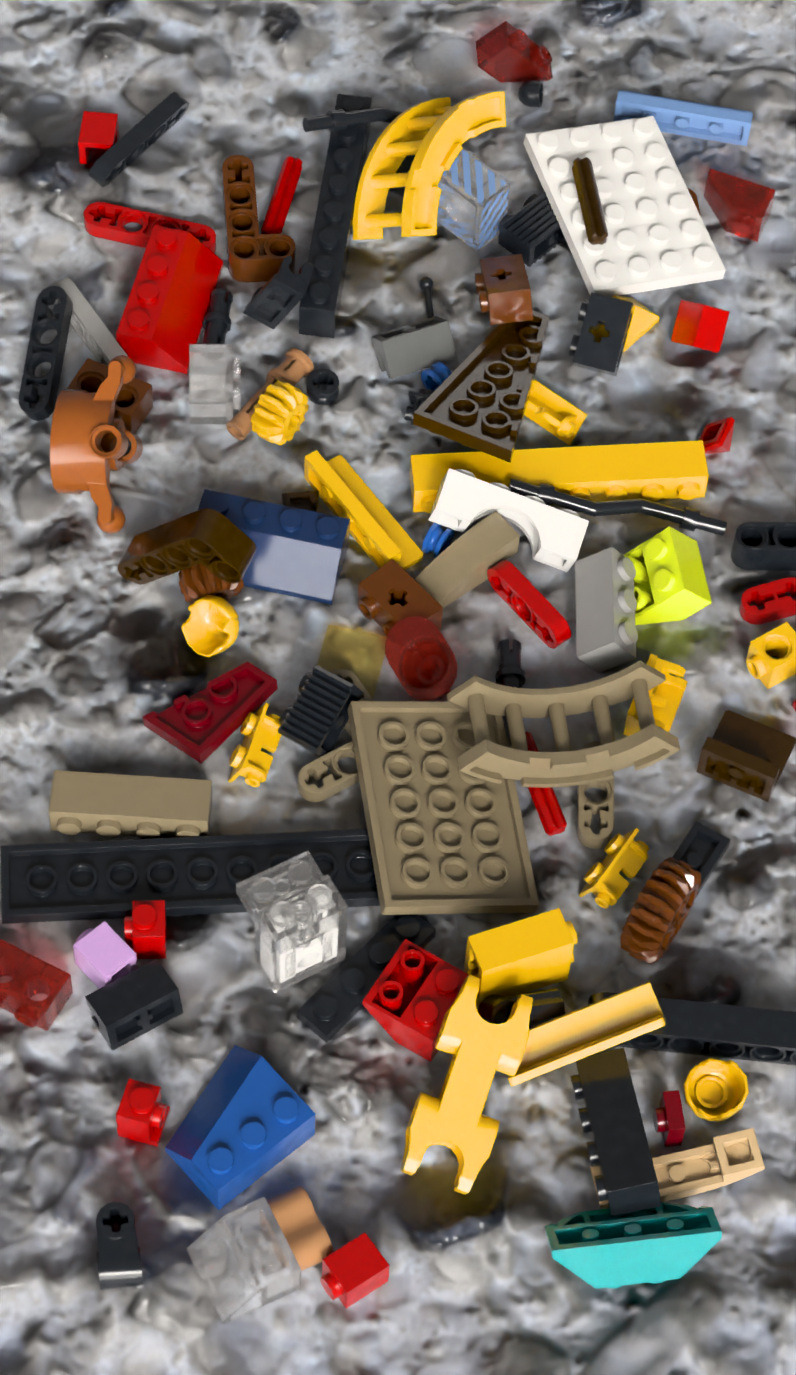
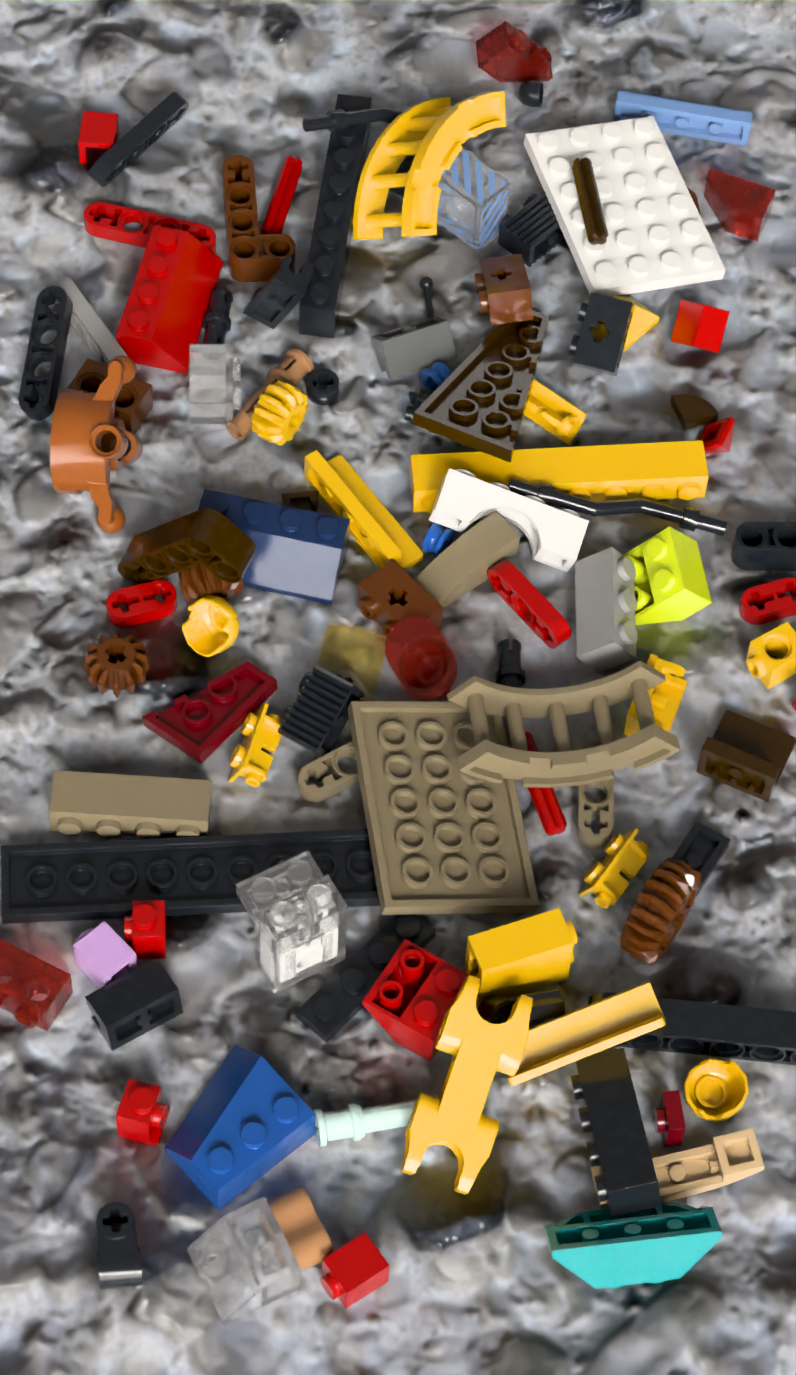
(116, 664): none -> reddish brown gear
(141, 603): none -> red beam
(357, 1121): none -> light aqua pin
(693, 410): none -> dark brown tile

